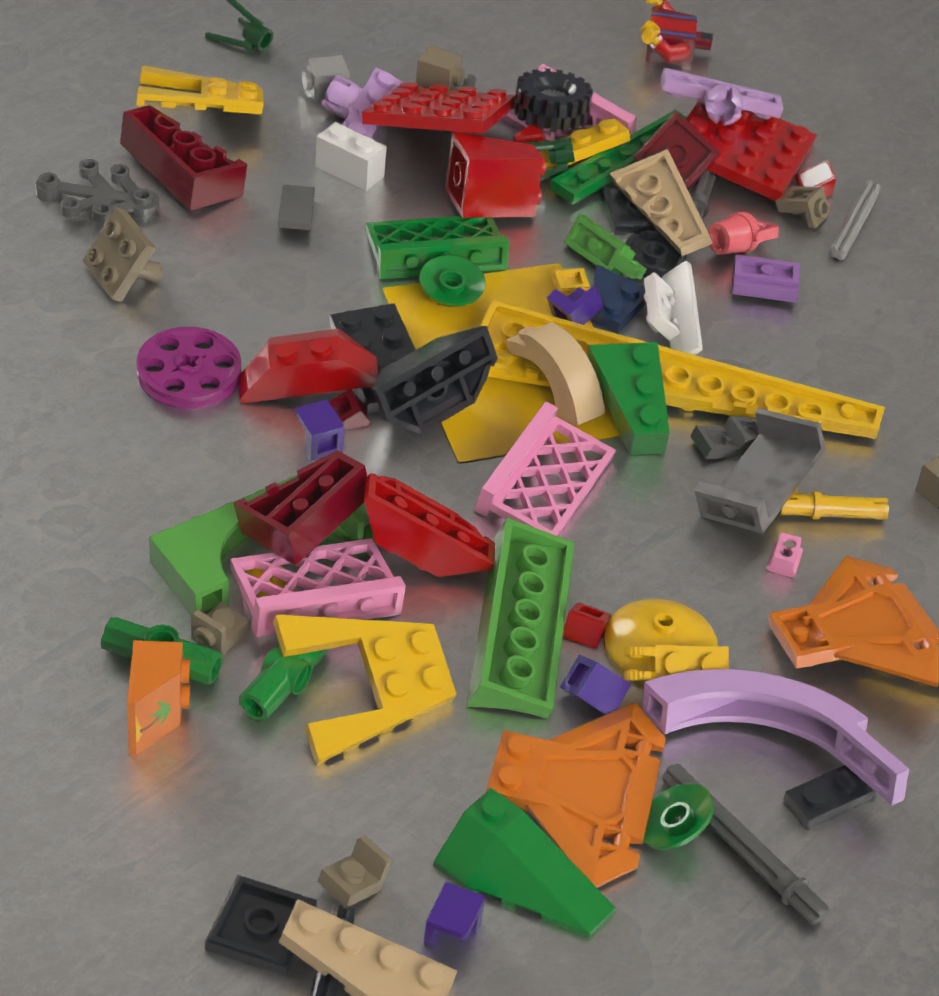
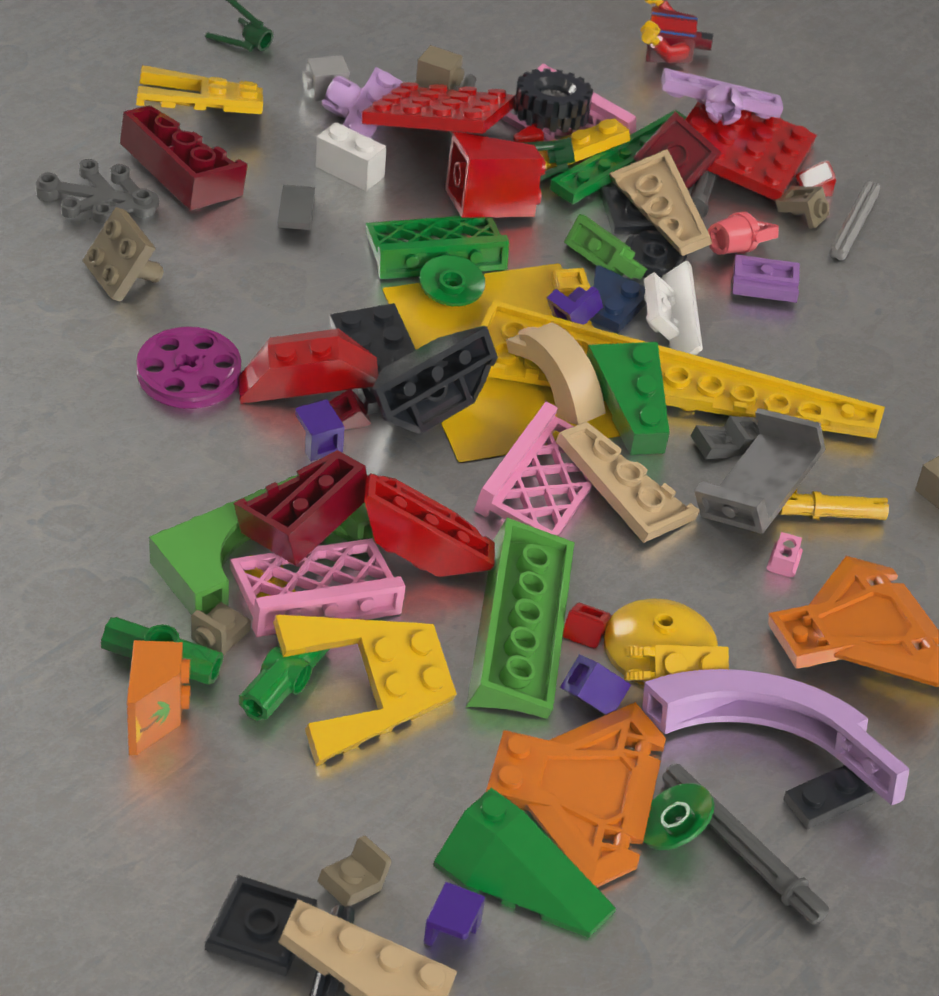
(624, 484): none -> tan wing

